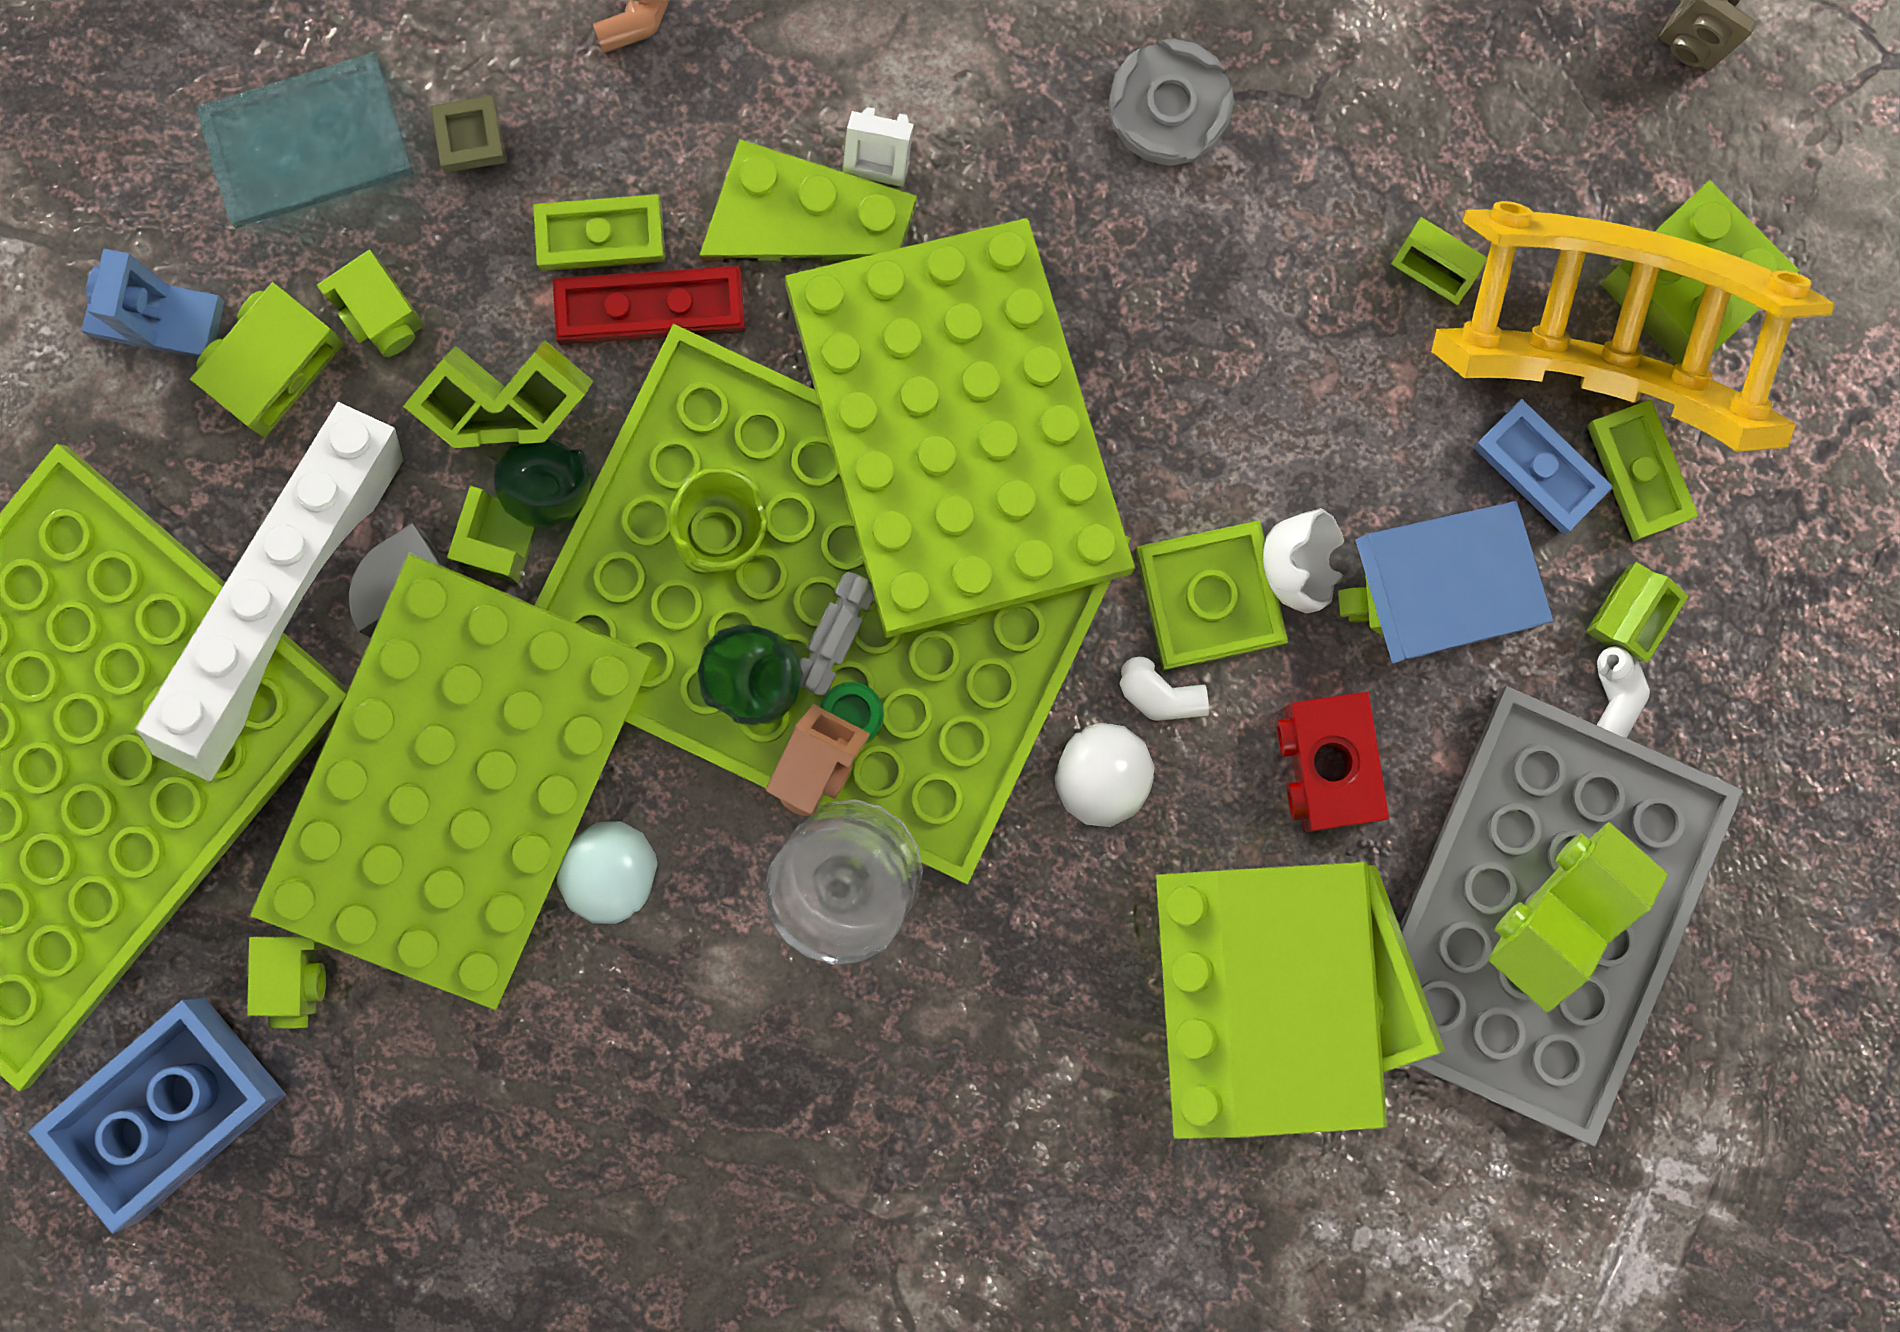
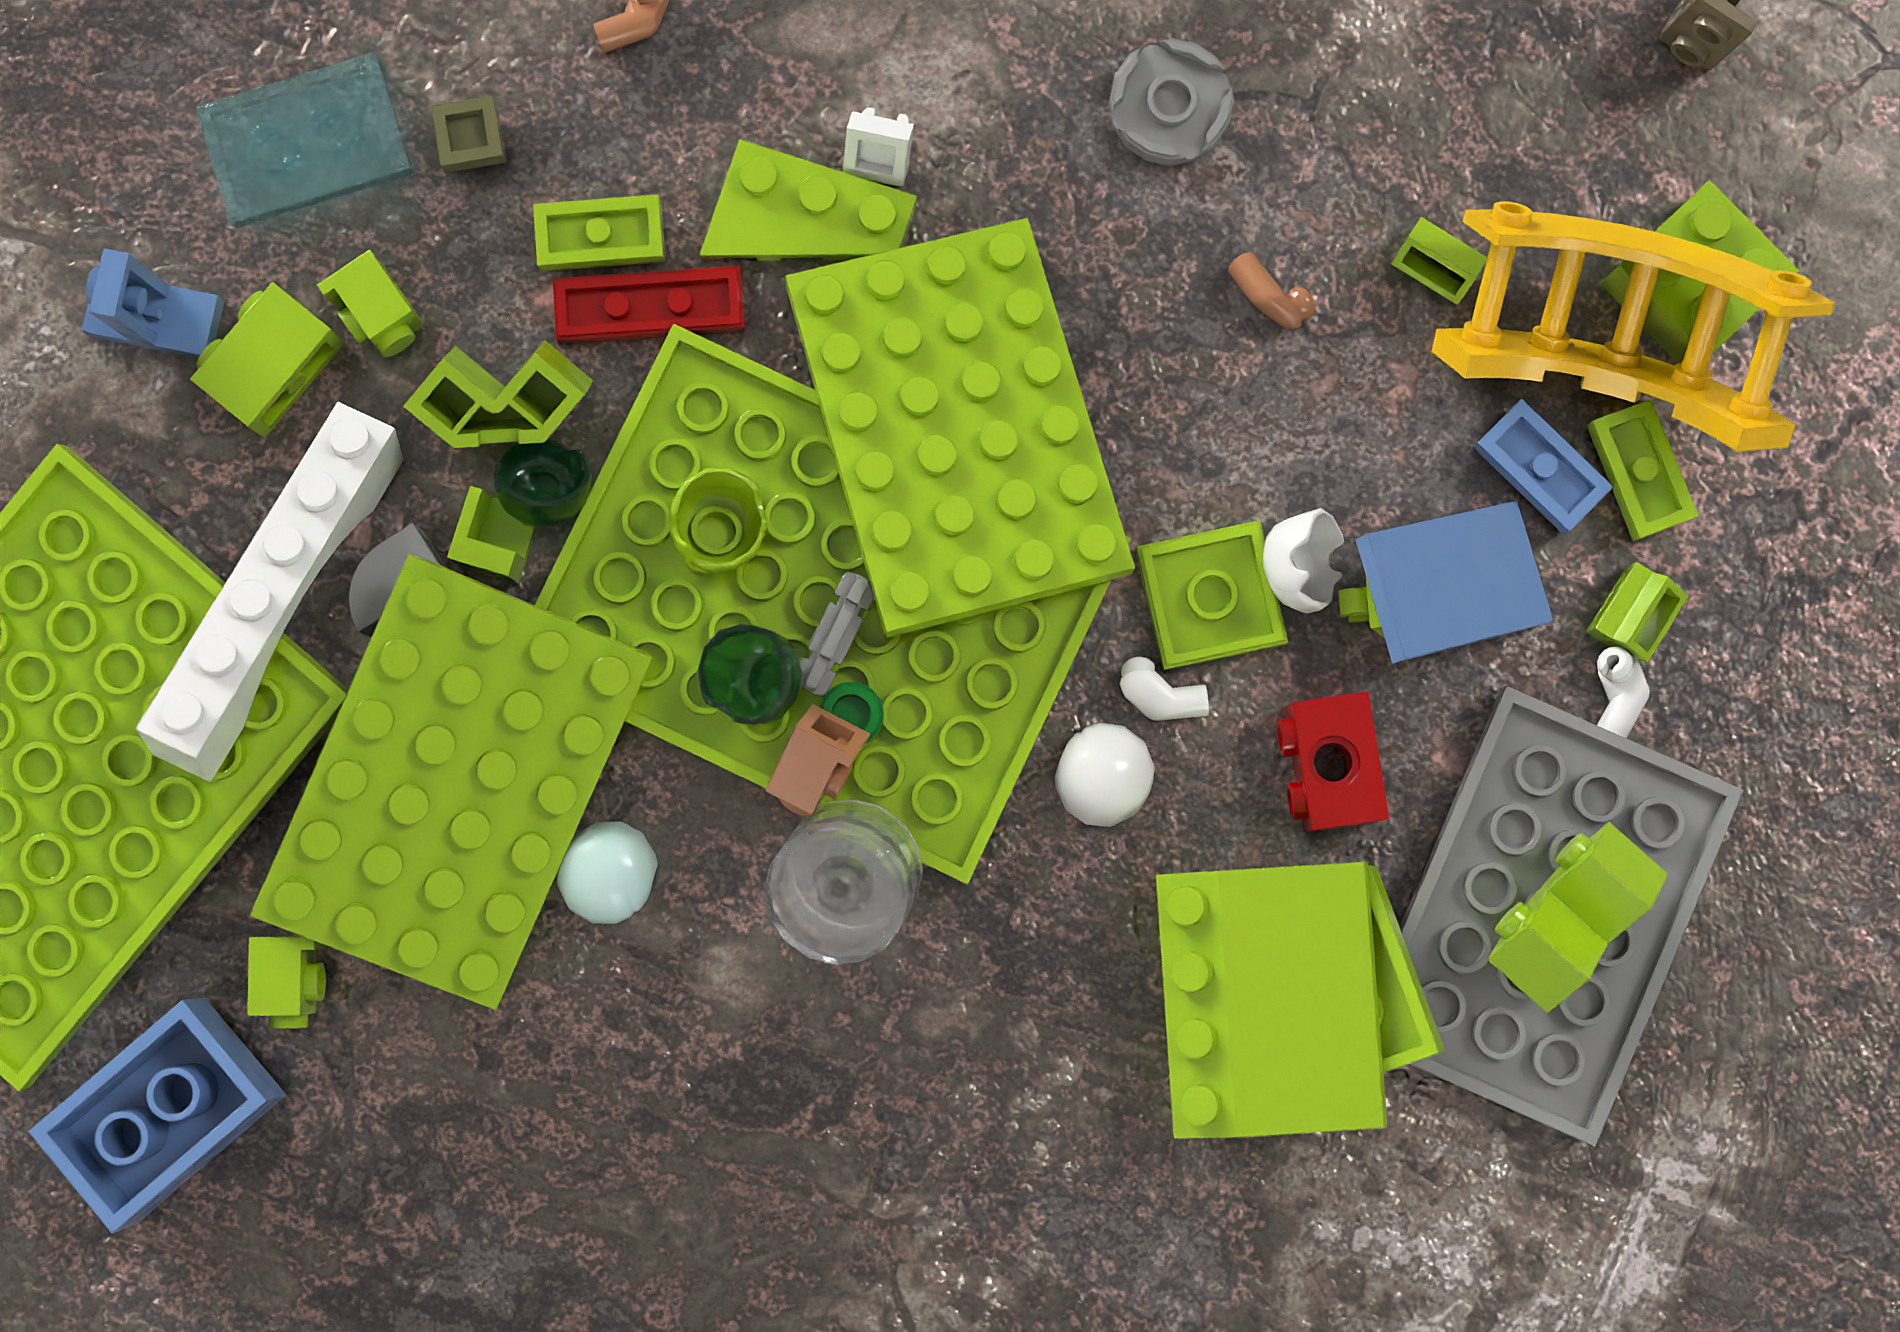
(1265, 294): none -> nougat arm

